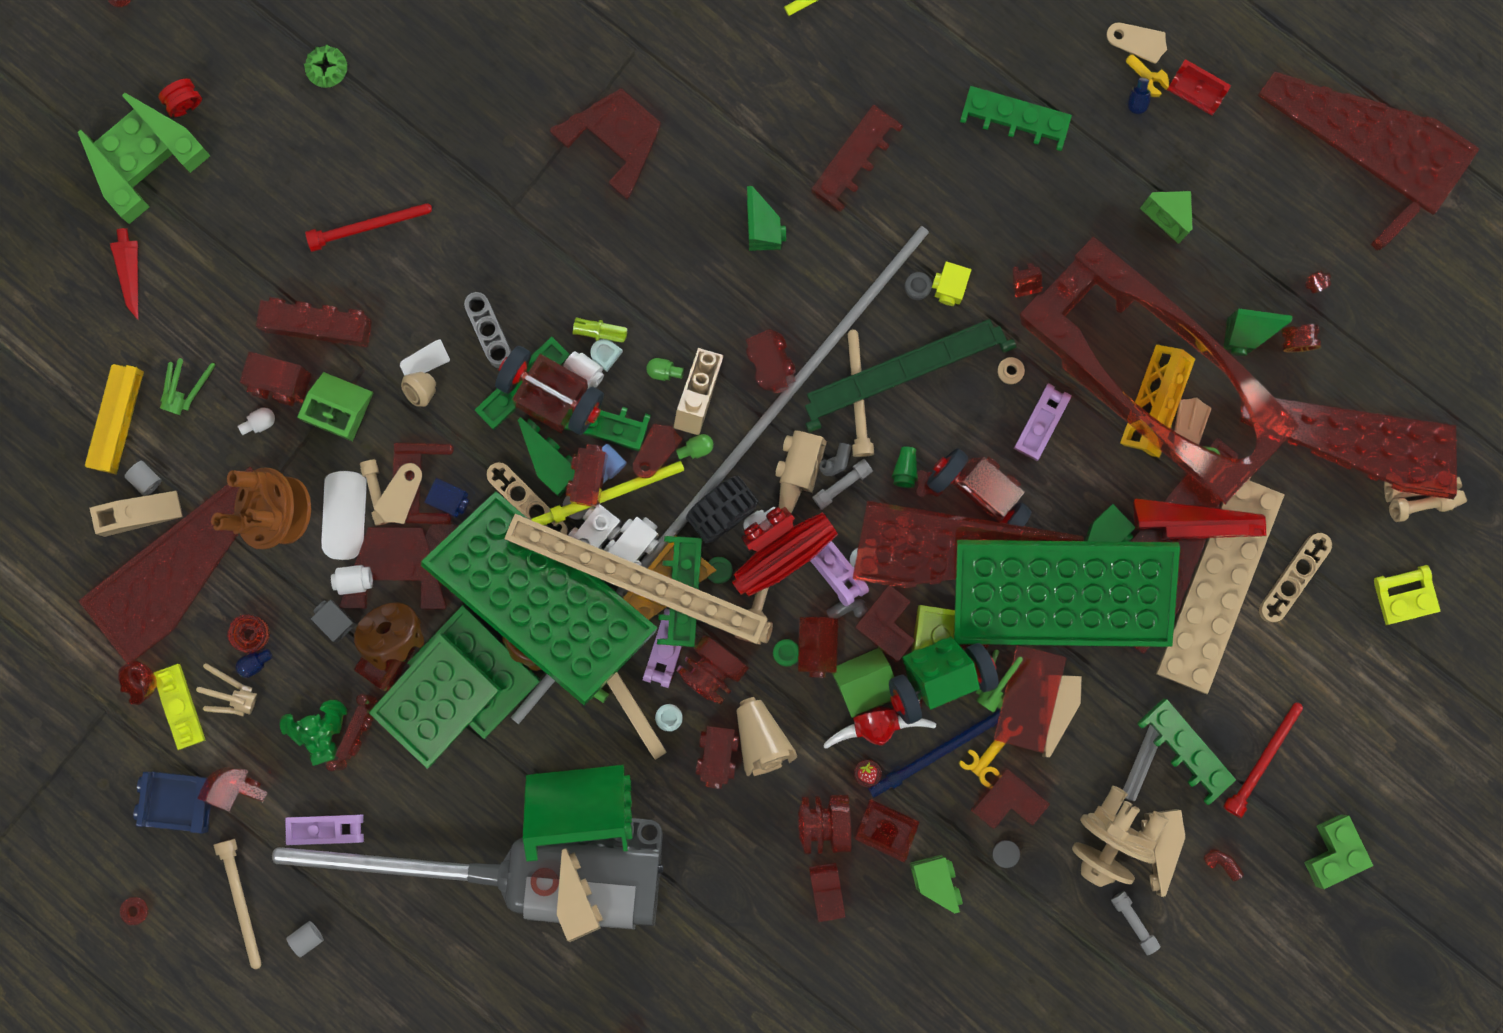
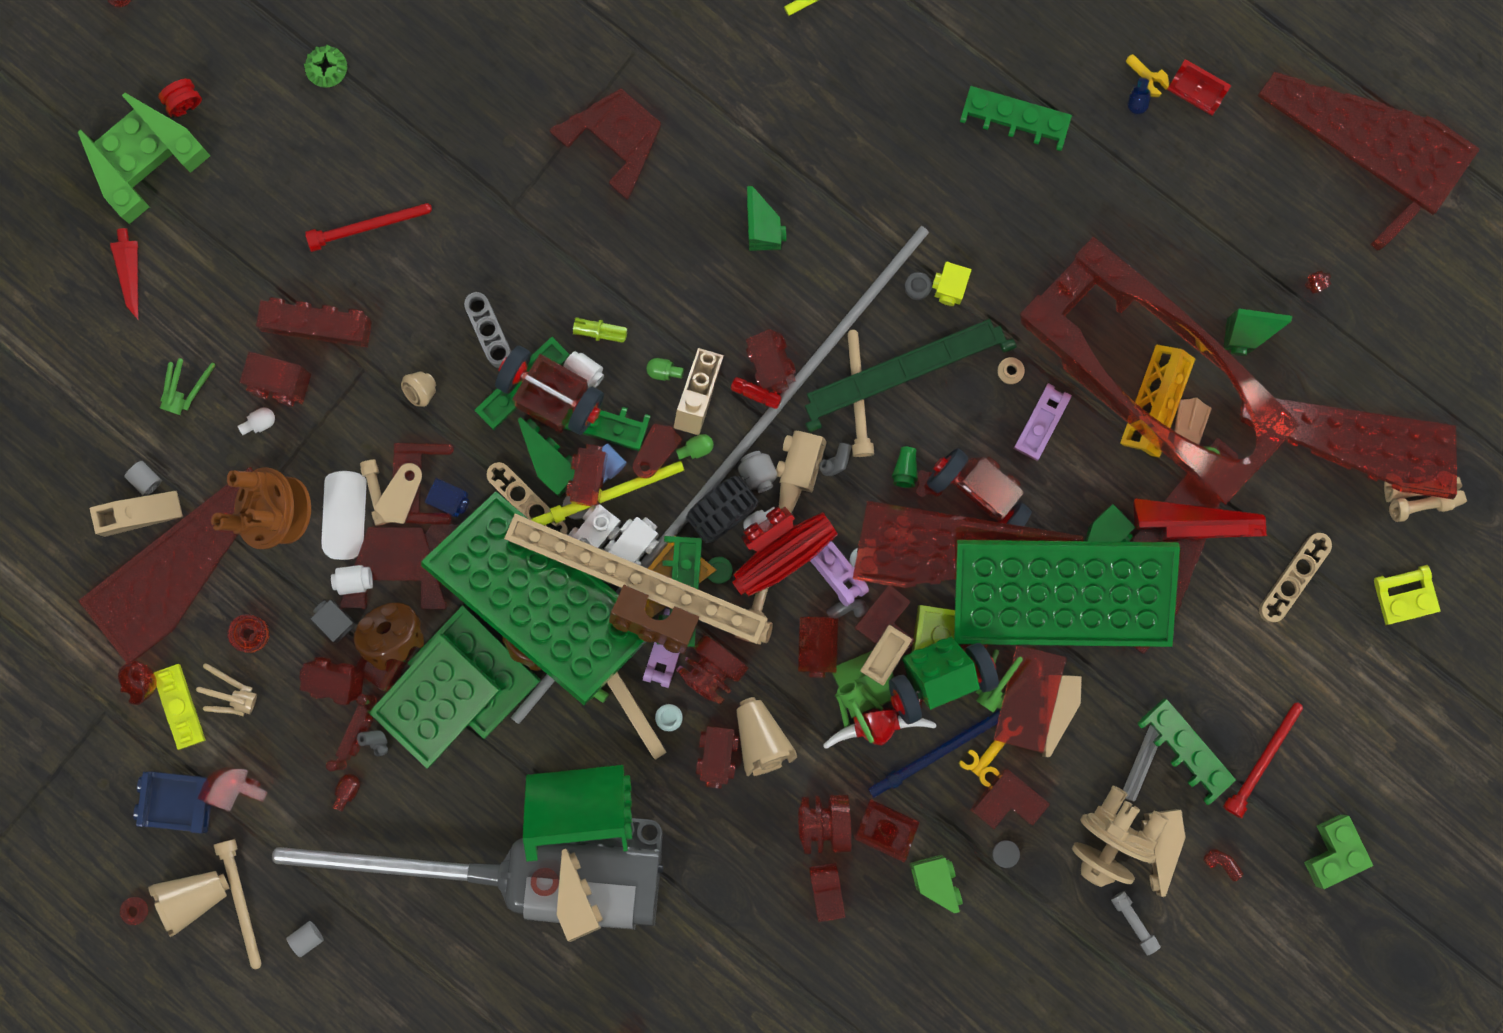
(114, 418): yellow panel -> none
(187, 898): none -> tan cone
(252, 663): clear blue cylinder -> none
(316, 731): green animal -> none
(323, 829): lavender plate -> none
(331, 680): none -> clear red brick
(335, 406): bright green slope -> none
(346, 791): none -> clear red cylinder
(376, 740): none -> dark grey arm
(425, 359): white sticker -> none
(605, 353): light aqua tile -> none
(671, 632): none -> reddish brown arch
(756, 393): none -> red axle
(757, 471): none -> light grey head
(786, 652): green tile -> none
(851, 696): none -> bright green plant
(854, 156): clear red hinge -> none
(861, 470): light grey bar -> none
(867, 773): tile -> none
(886, 655): none -> tan tile
(1027, 281): clear red tile -> none
(1138, 41): tan piece -> none
(1170, 212): bright green slope -> none
(1217, 594): tan plate -> none
(1301, 338): clear red wheel -> none

